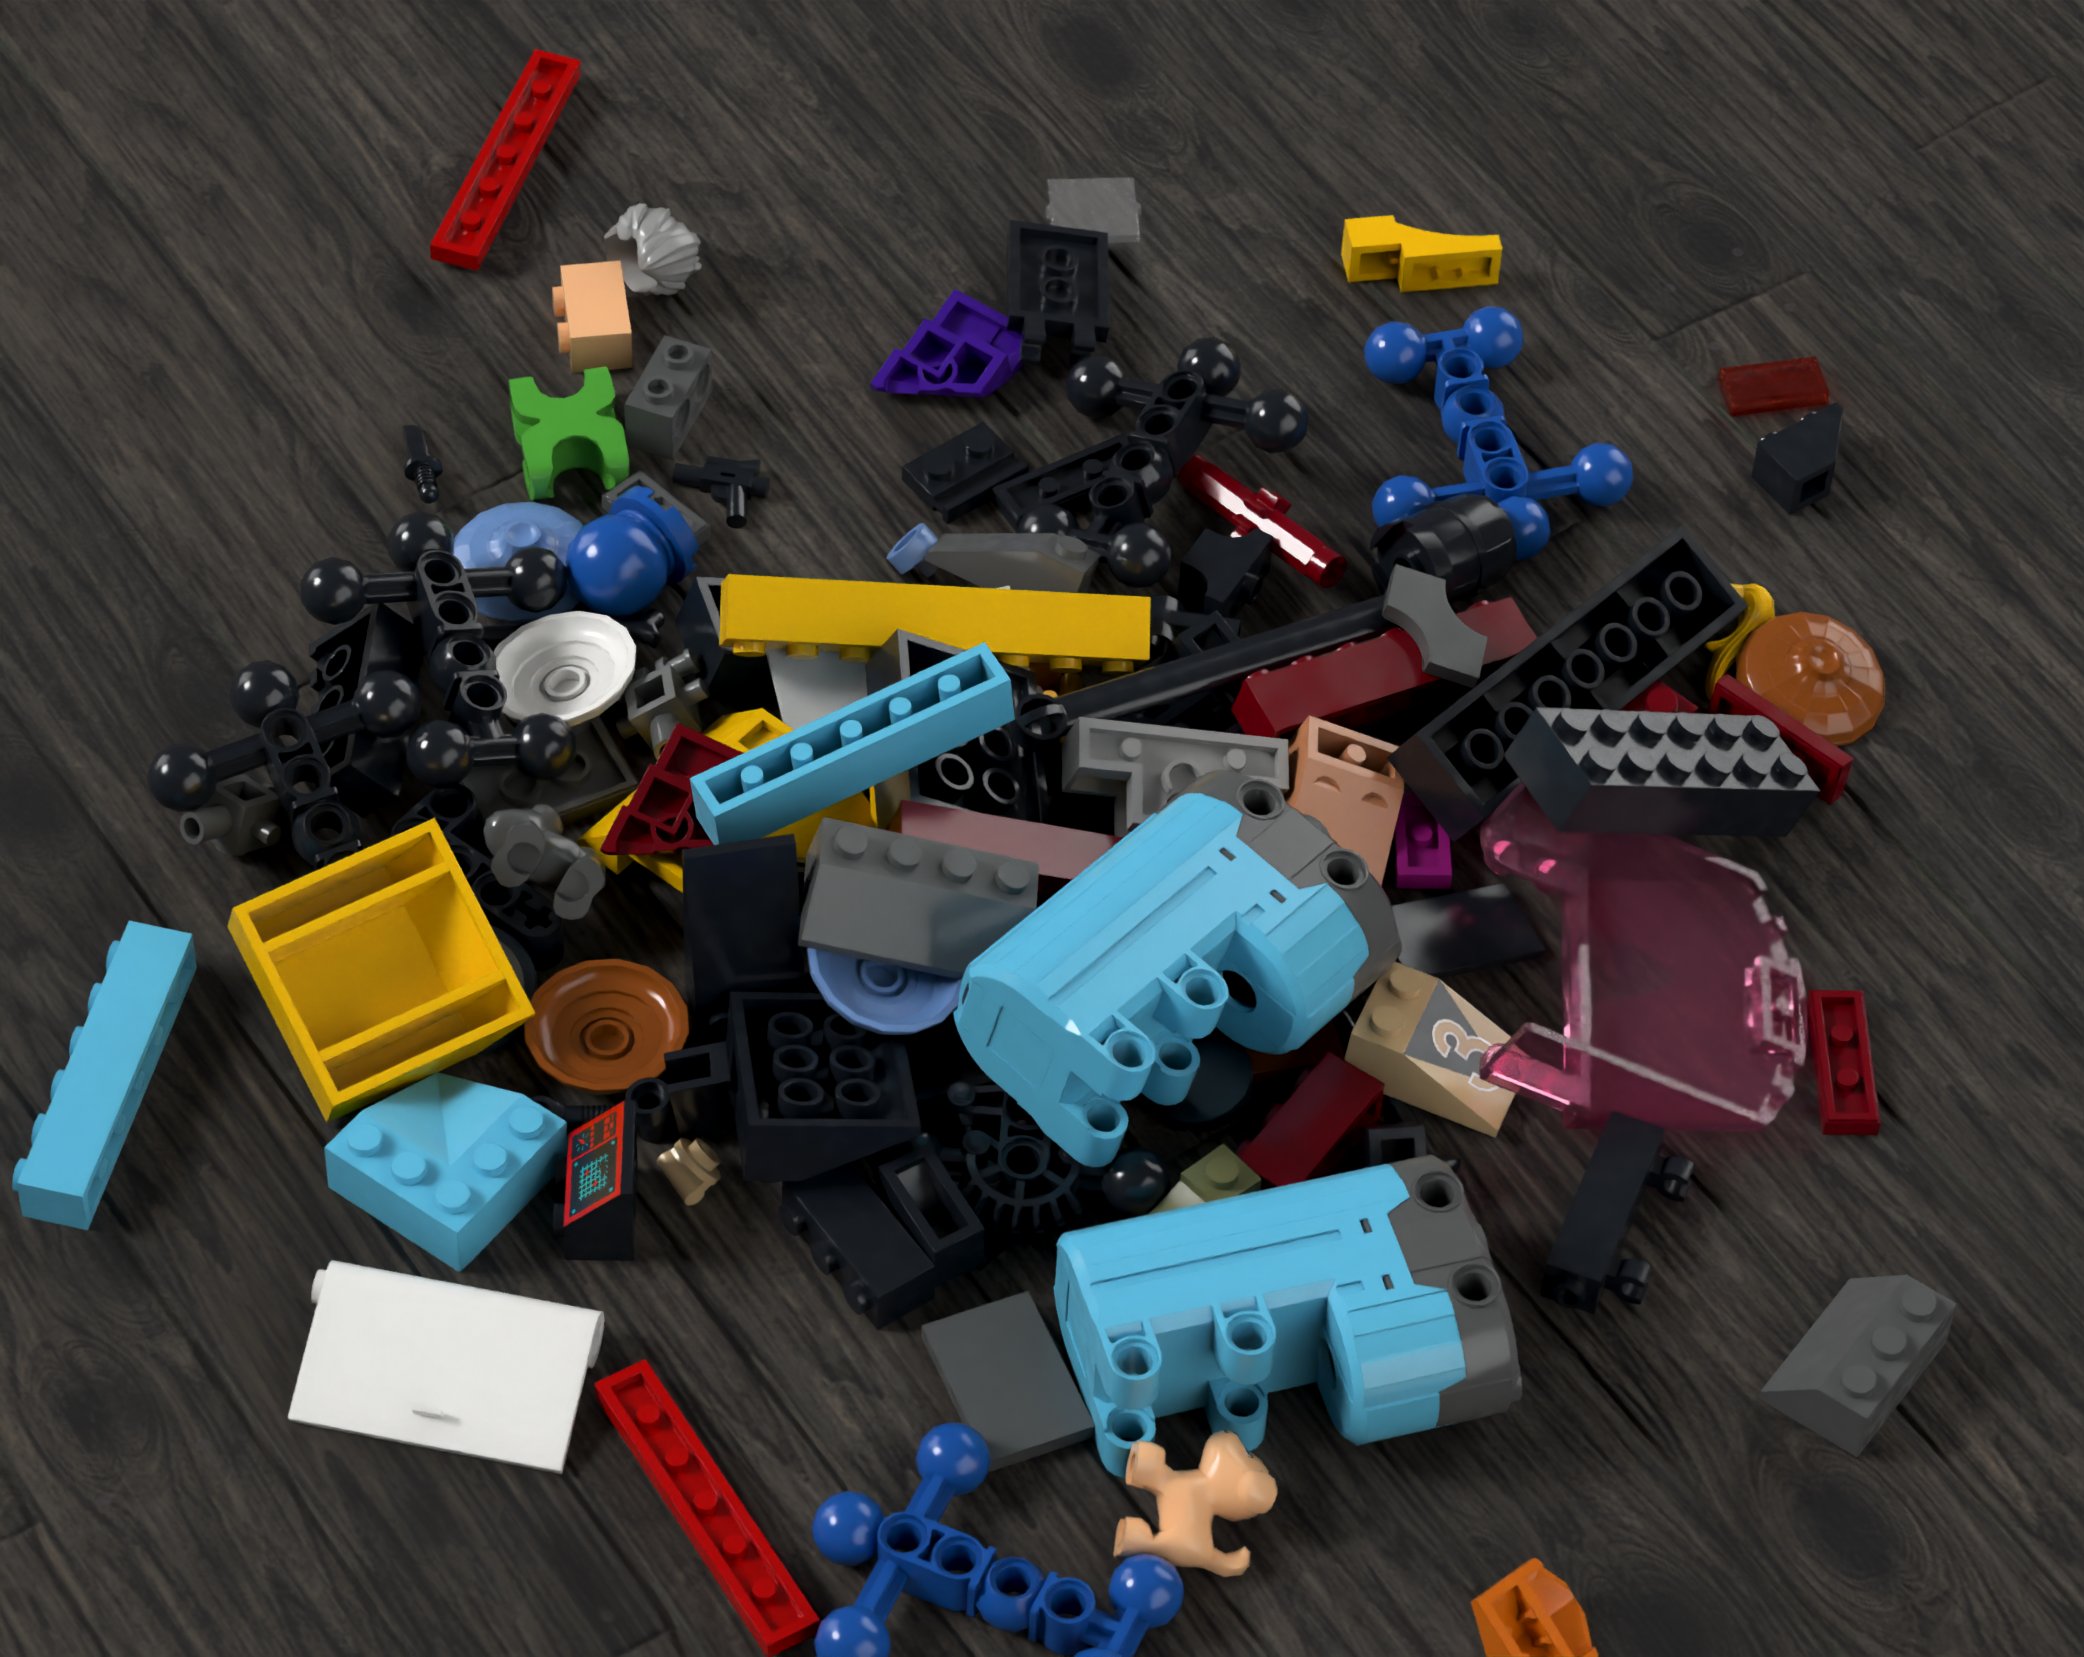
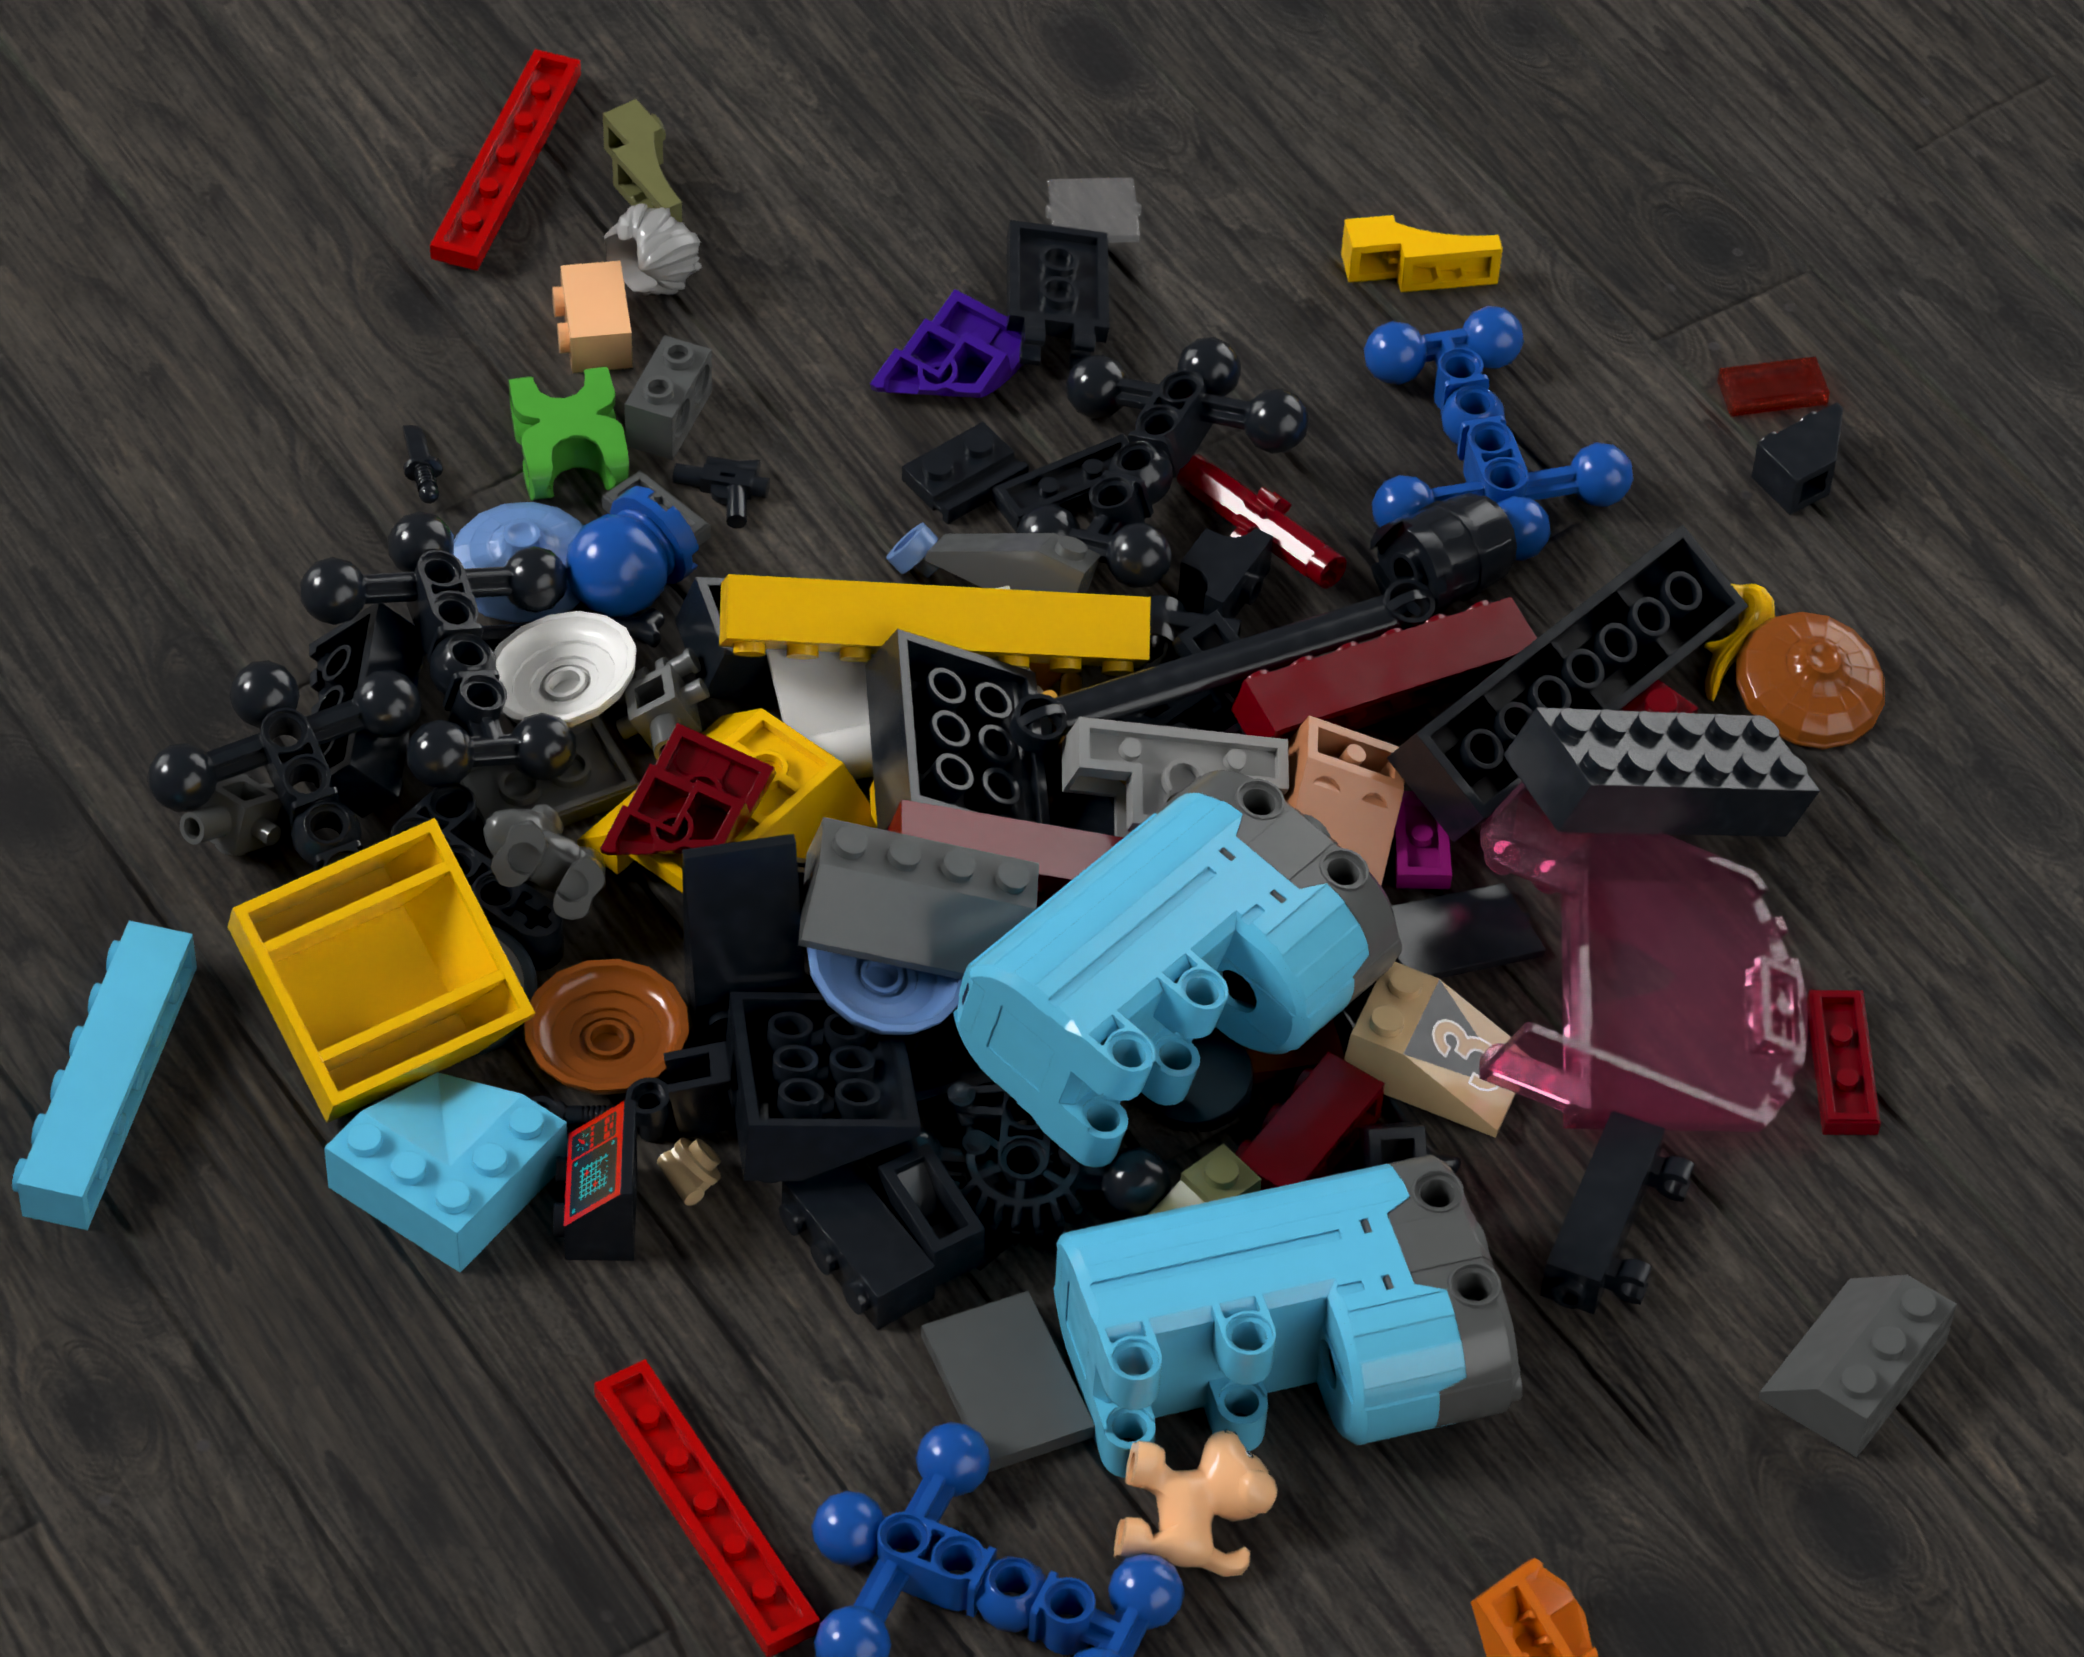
(445, 1365): white door -> none
(636, 150): none -> olive slope
(853, 747): medium azure brick -> none
(1422, 609): dark grey tile -> none
(1824, 761): dark red tile -> none

